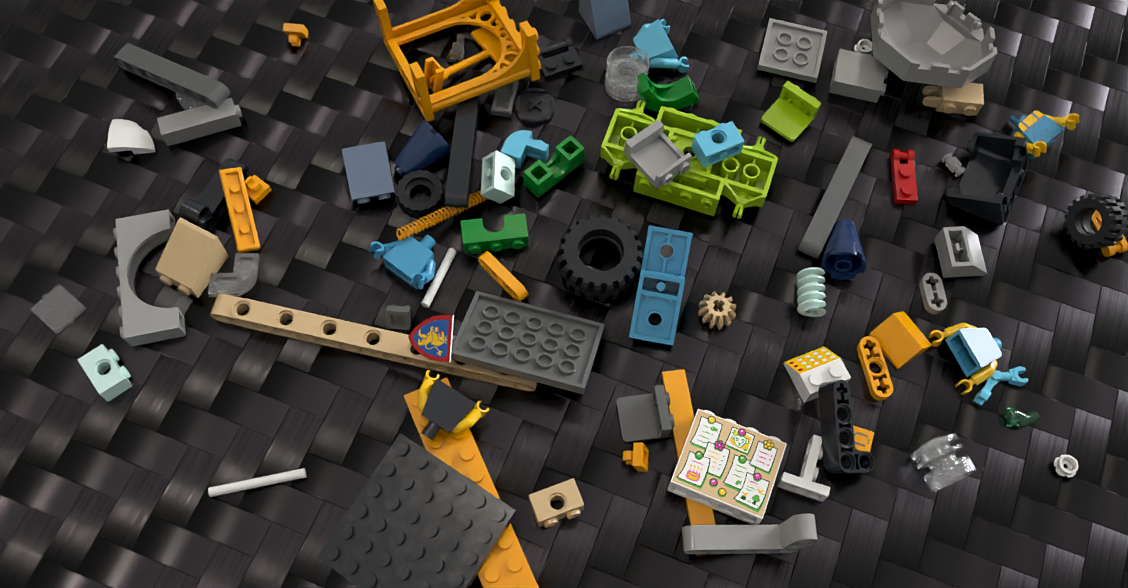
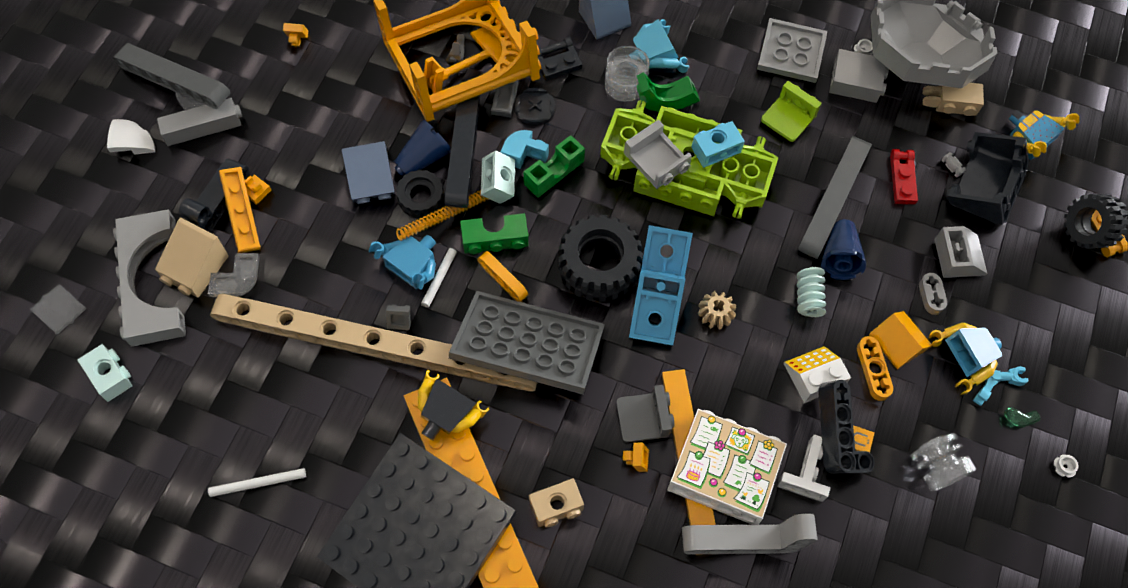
(434, 338): shield -> none

